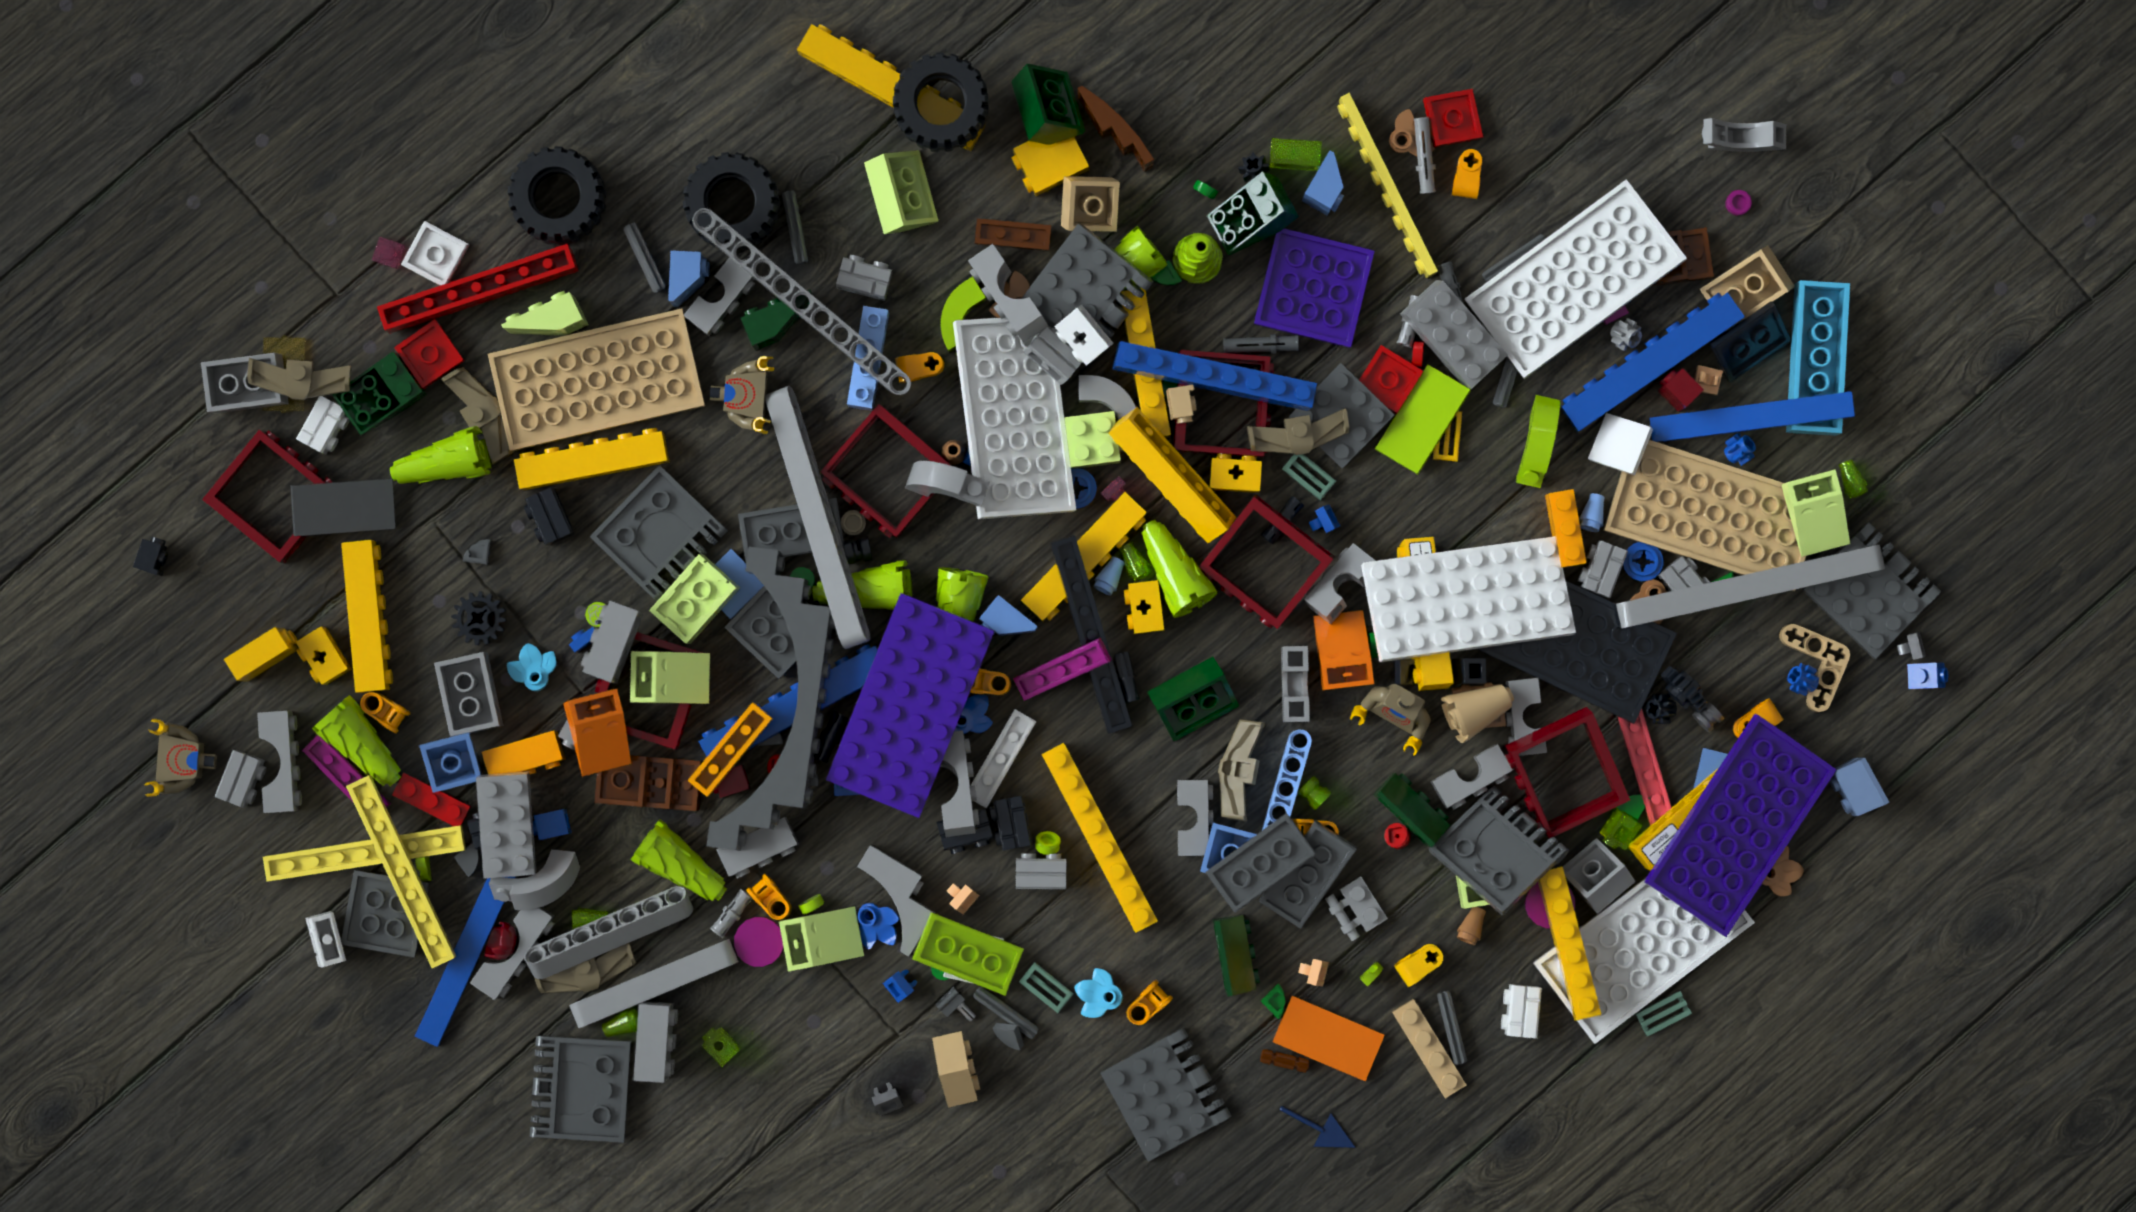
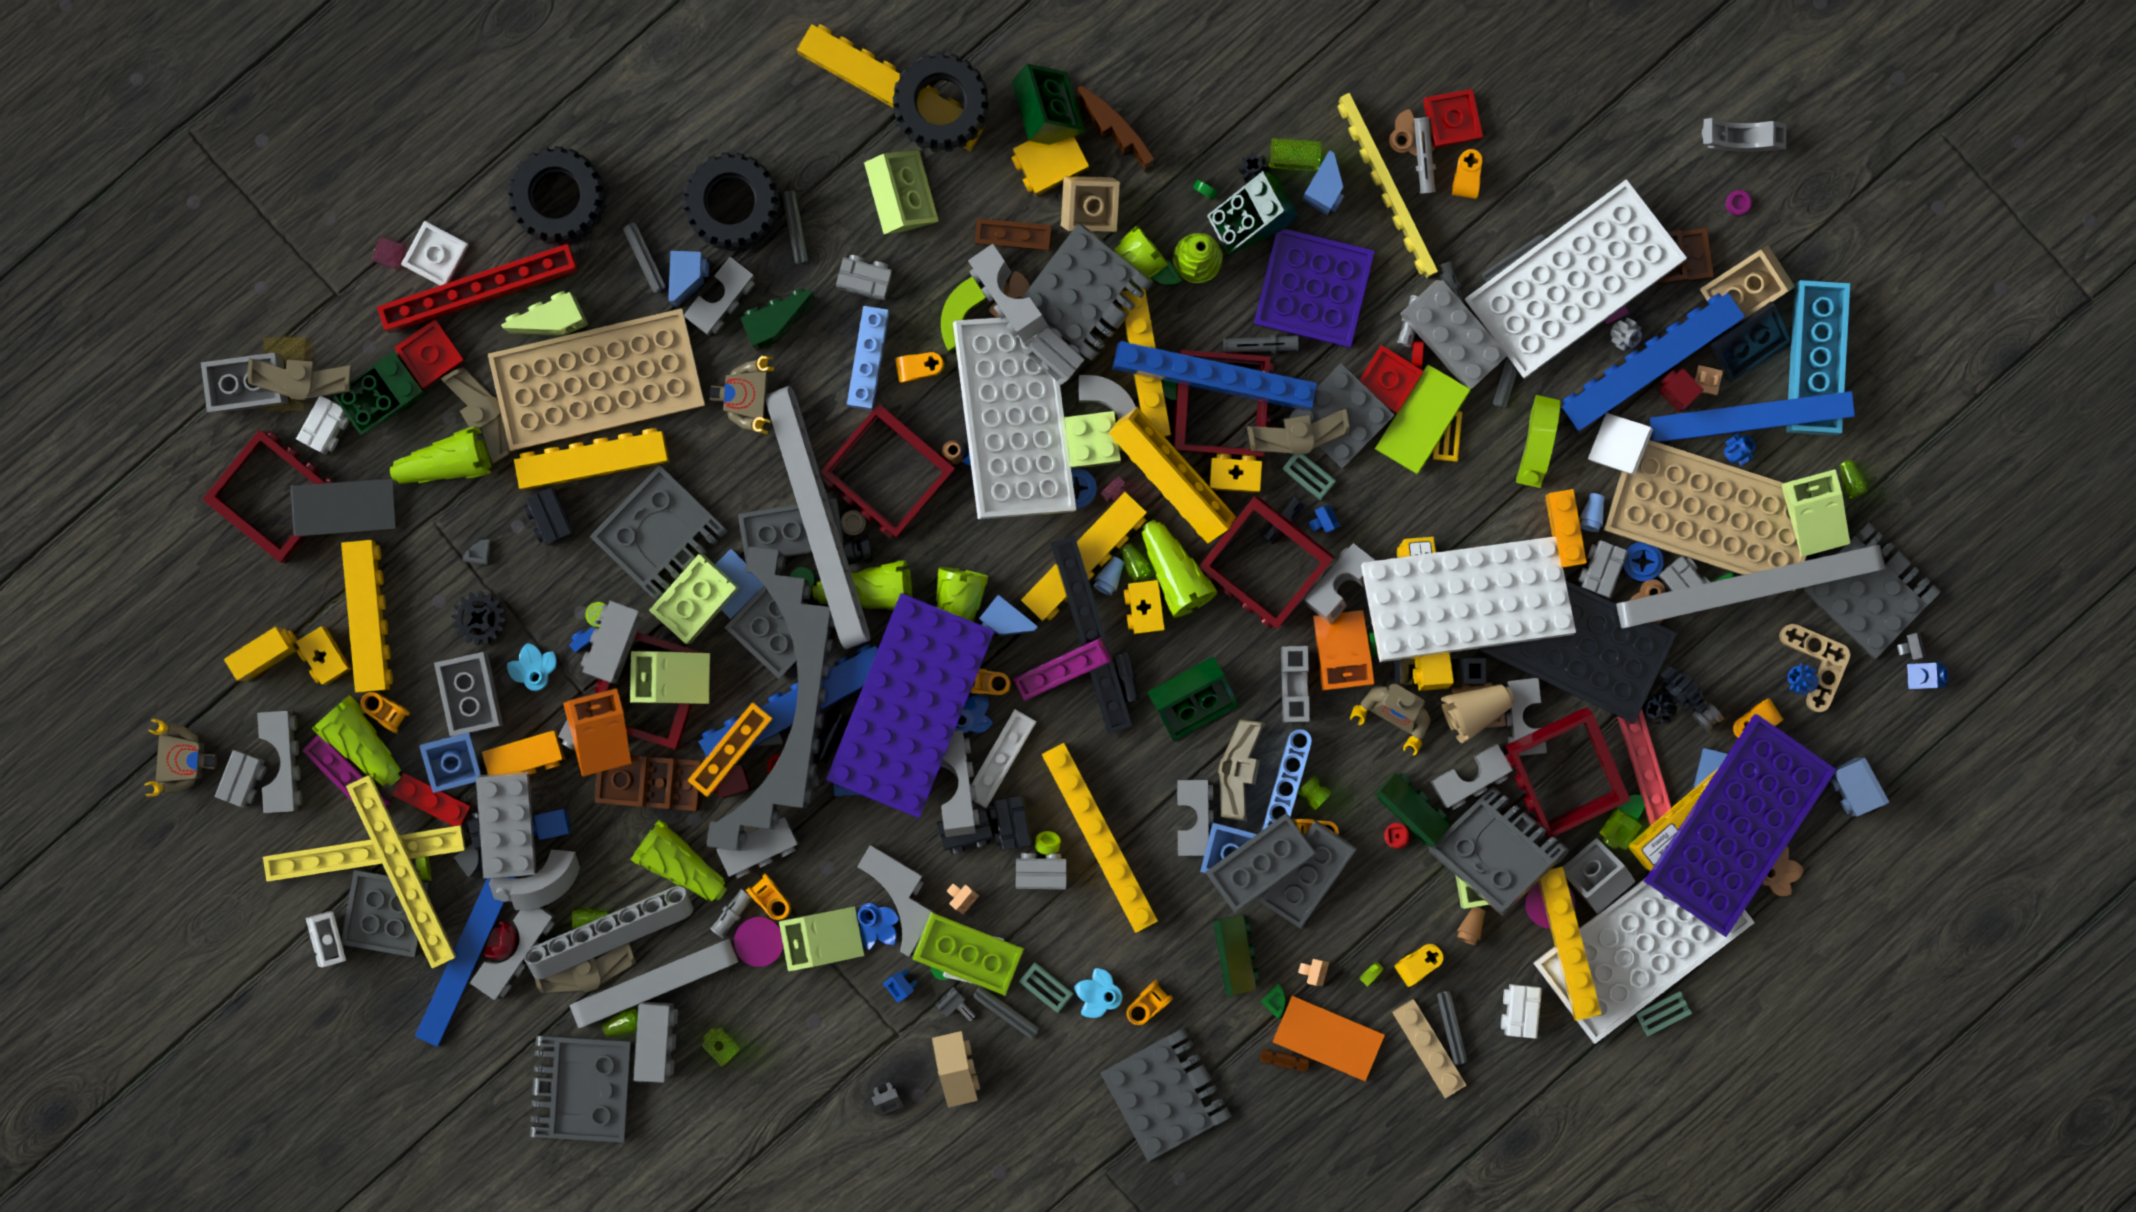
(151, 556): black brick -> none
(789, 299): light grey beam -> none
(811, 904): lime tile -> none
(935, 477): light grey arch -> none
(1009, 1035): dark grey tile -> none
(1077, 323): white brick -> none
(1181, 403): tan brick -> none
(1331, 1134): dark blue piece -> none
(1363, 905): light grey plate -> none

